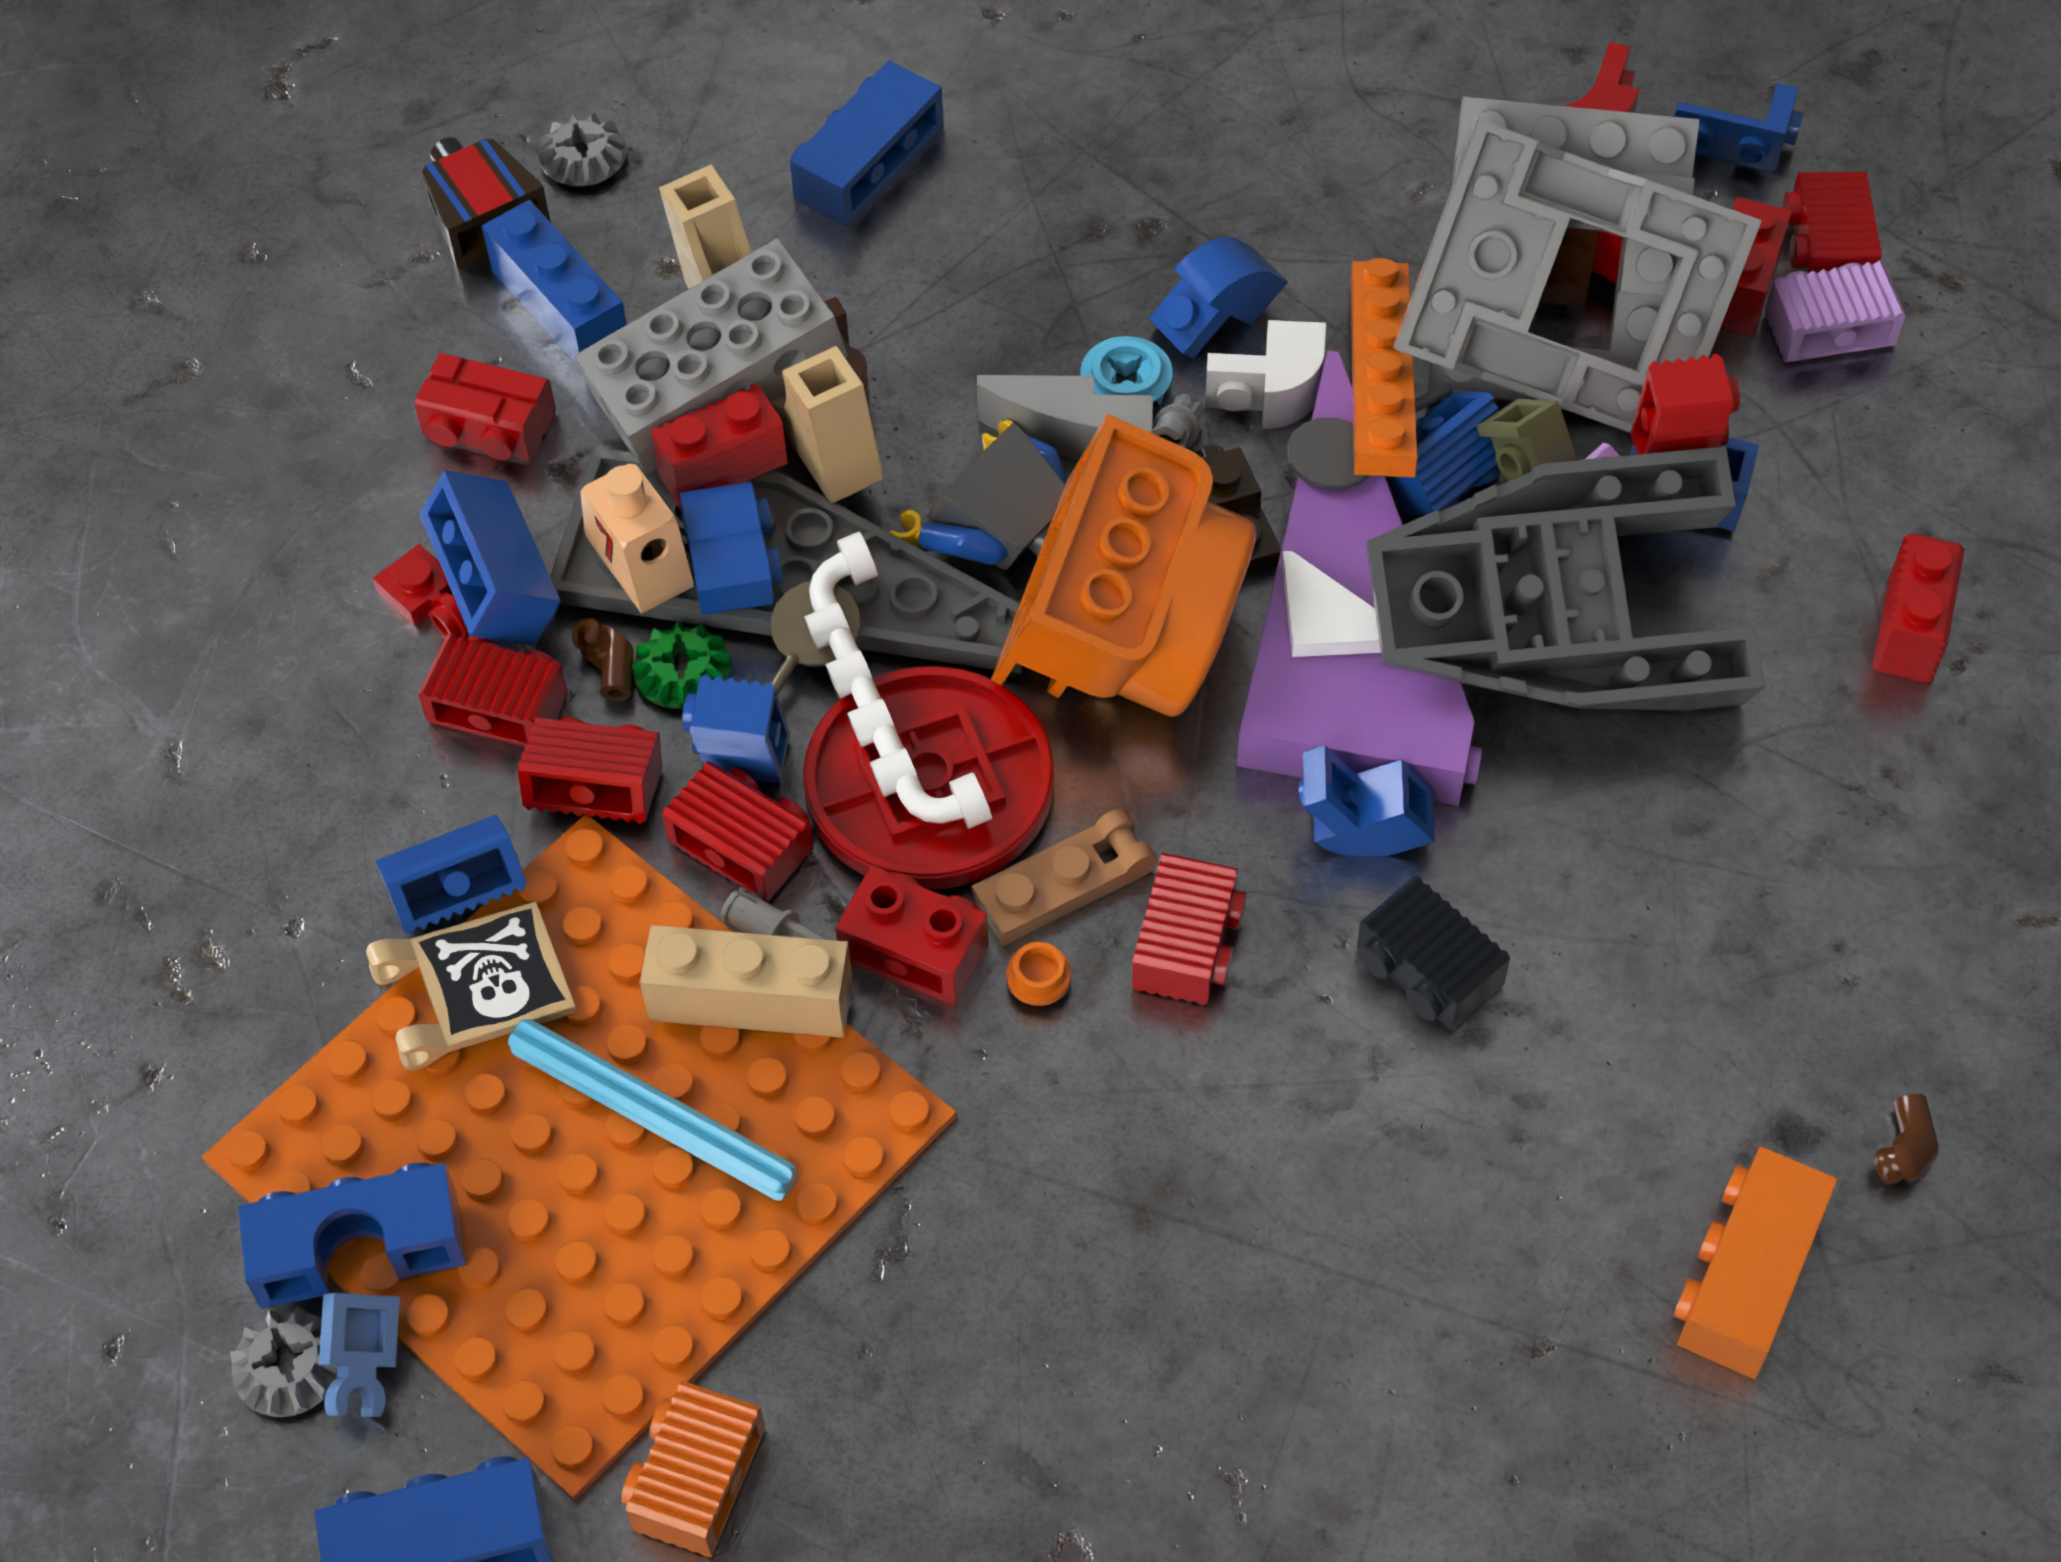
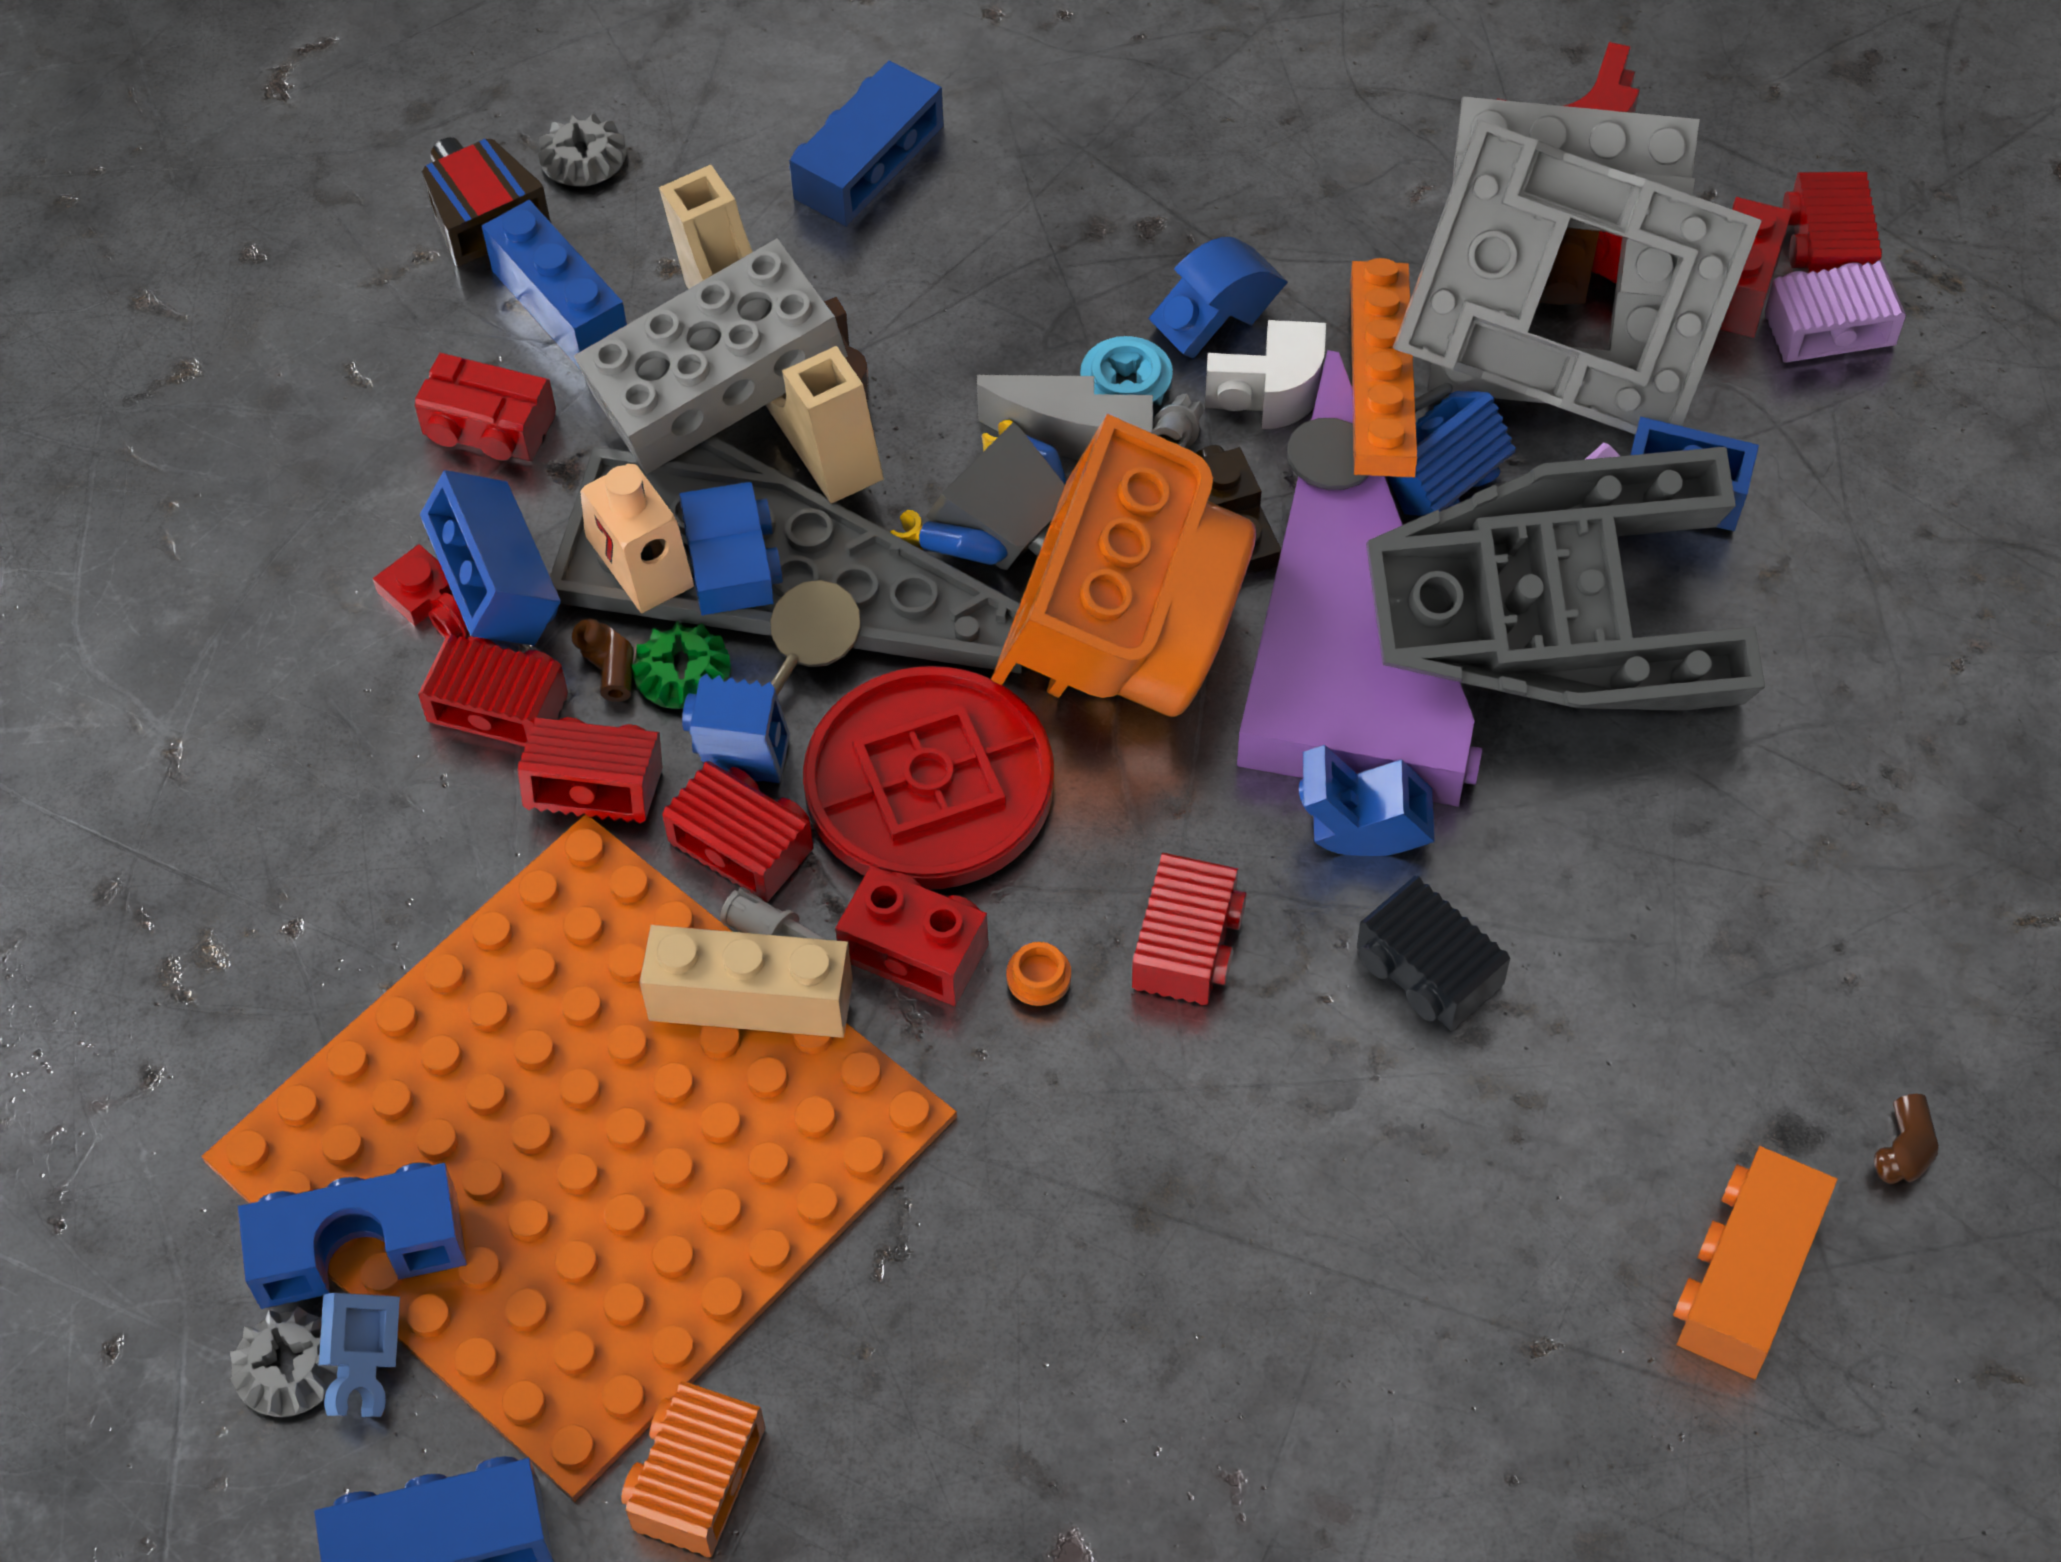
(451, 873): blue brick -> none
(478, 979): flag -> none
(653, 1109): medium azure axle -> none
(720, 444): red brick -> none
(872, 719): white bar -> none
(1063, 877): medium nougat plate -> none
(1324, 614): white tile -> none
(1528, 436): olive brick -> none
(1685, 406): red brick -> none
(1747, 139): blue bracket -> none
(1918, 608): red brick -> none

